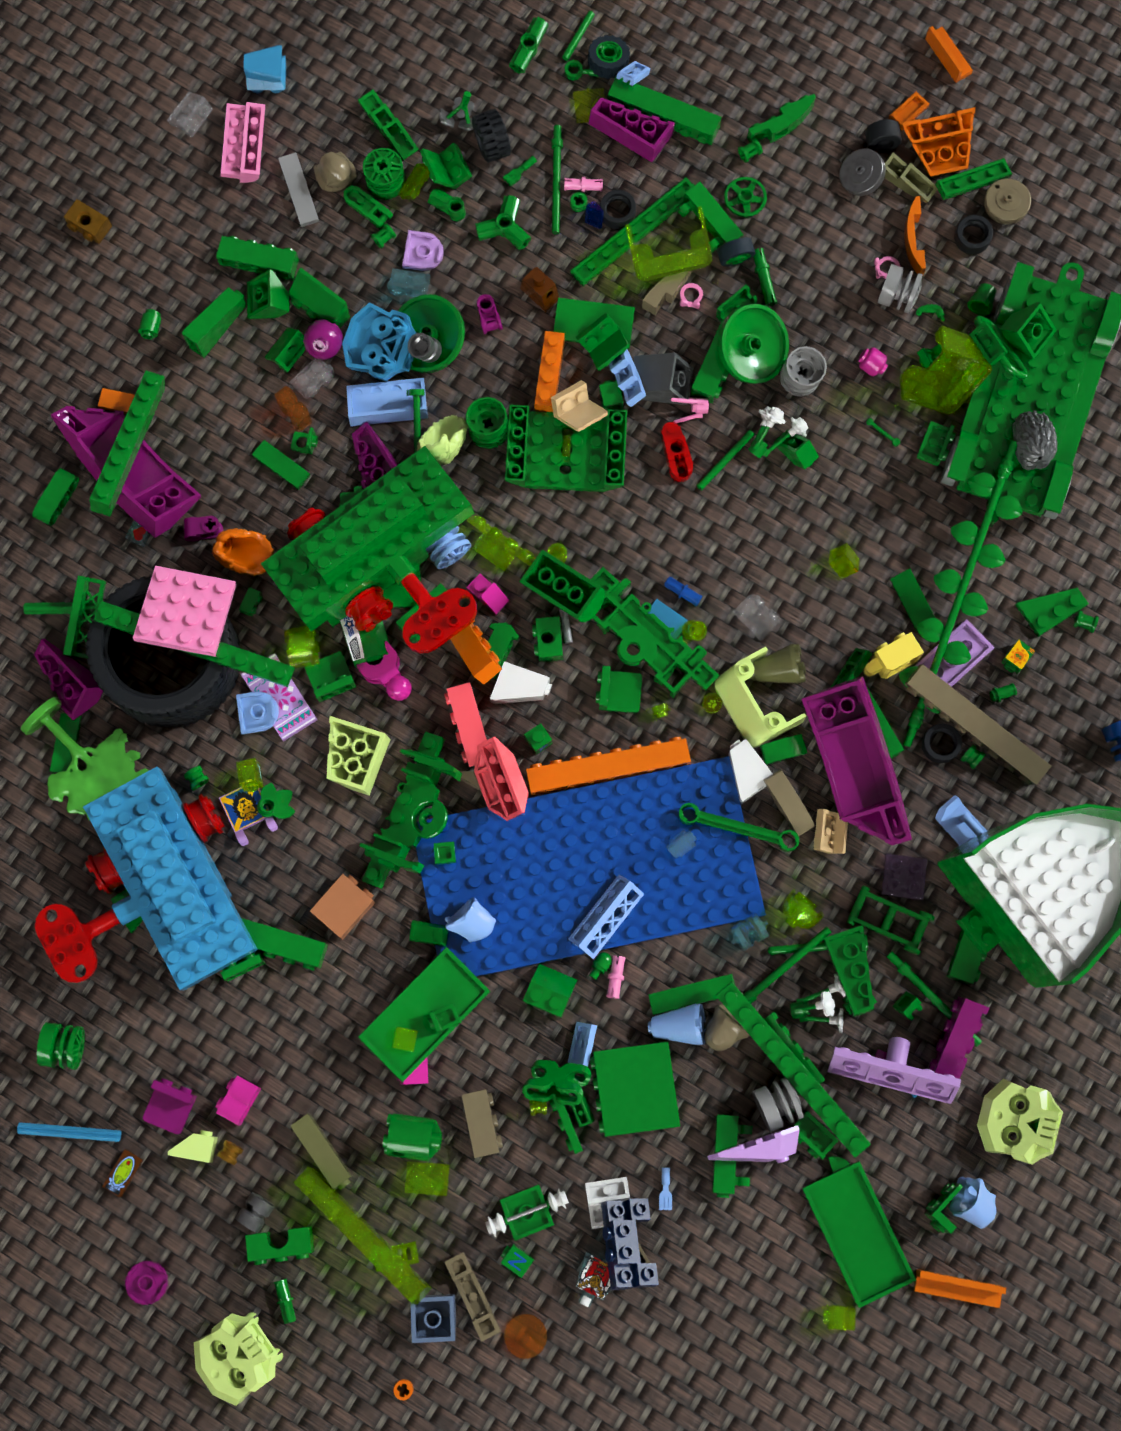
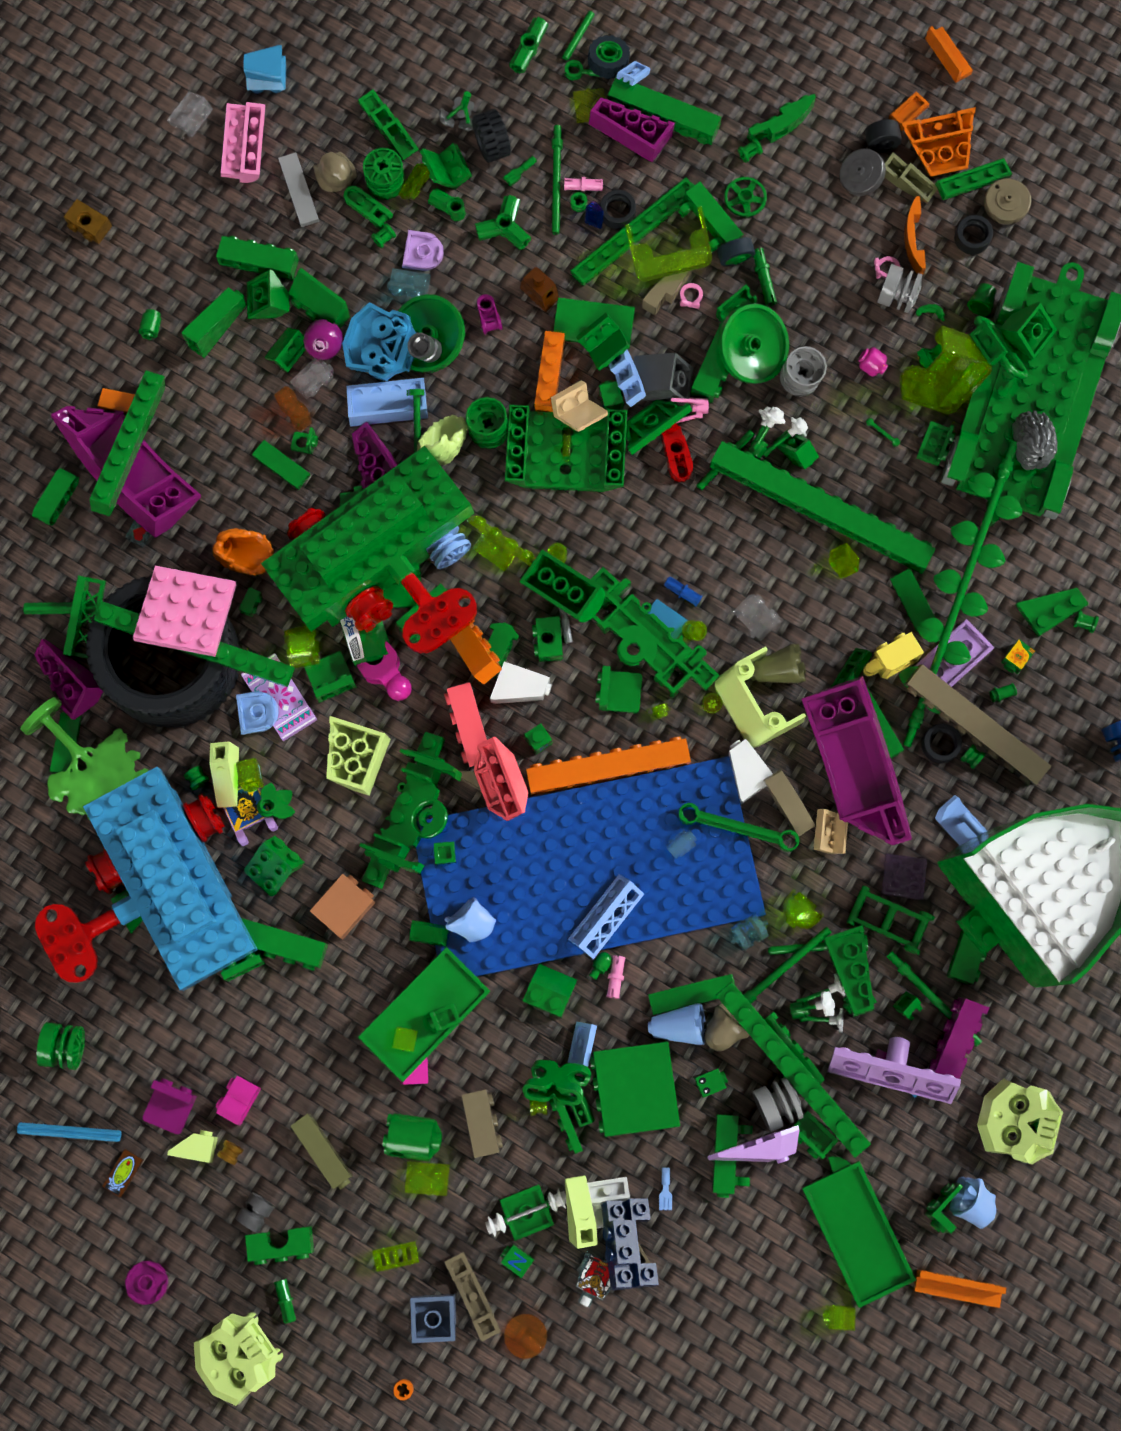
(199, 528): magenta piece -> none
(224, 773): none -> yellowish green slope
(273, 865): none -> green bracket
(362, 1235): clear neon green brick -> none
(488, 594): dark pink slope -> none
(580, 1213): none -> yellowish green slope
(652, 422): none -> green wing
(711, 1082): none -> green brick
(783, 749): green slope -> none
(822, 507): none -> green brick

